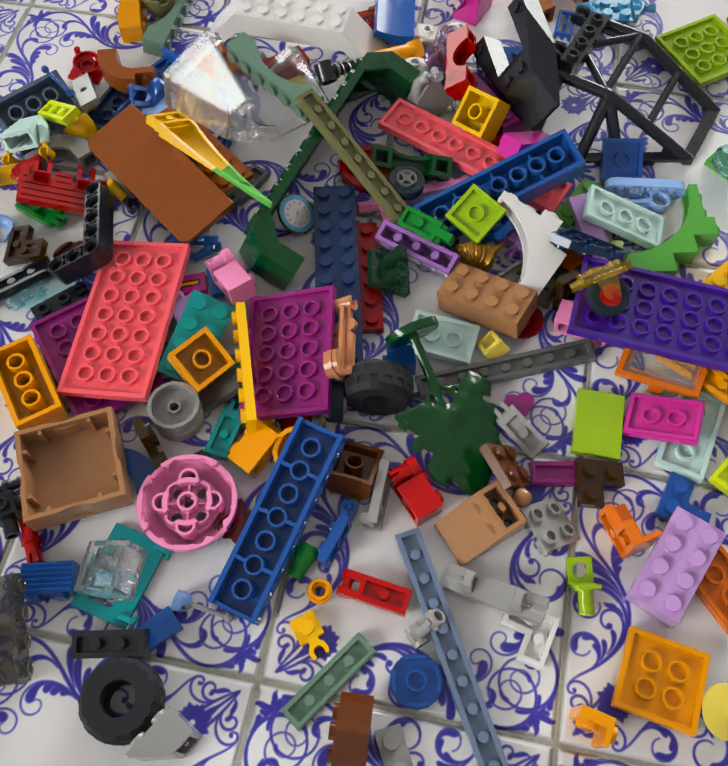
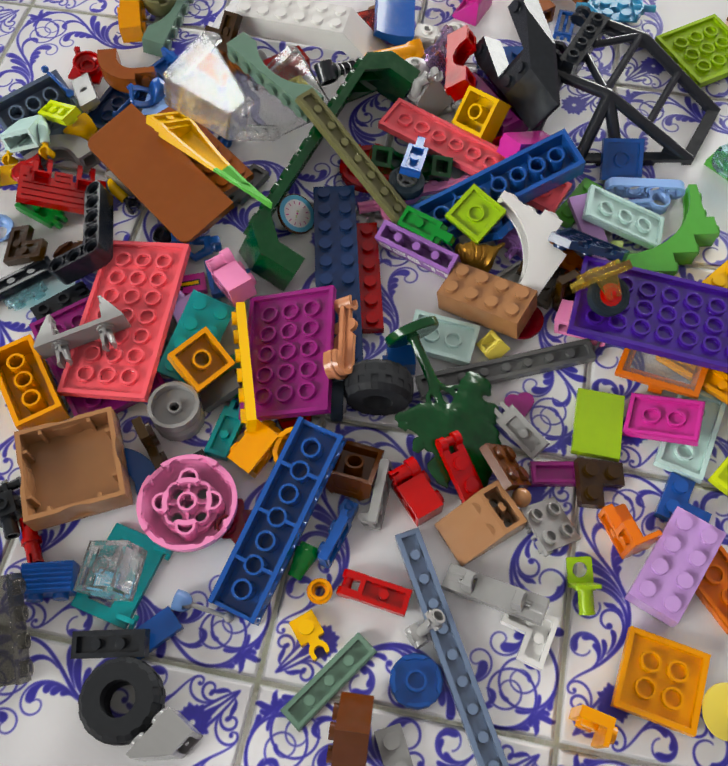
(51, 342): none -> light grey hose
(162, 235): none -> black plate
(228, 29): none -> dark brown plate
(389, 270): clear green plate -> none
(414, 158): none -> hinge
(459, 465): none -> red plate

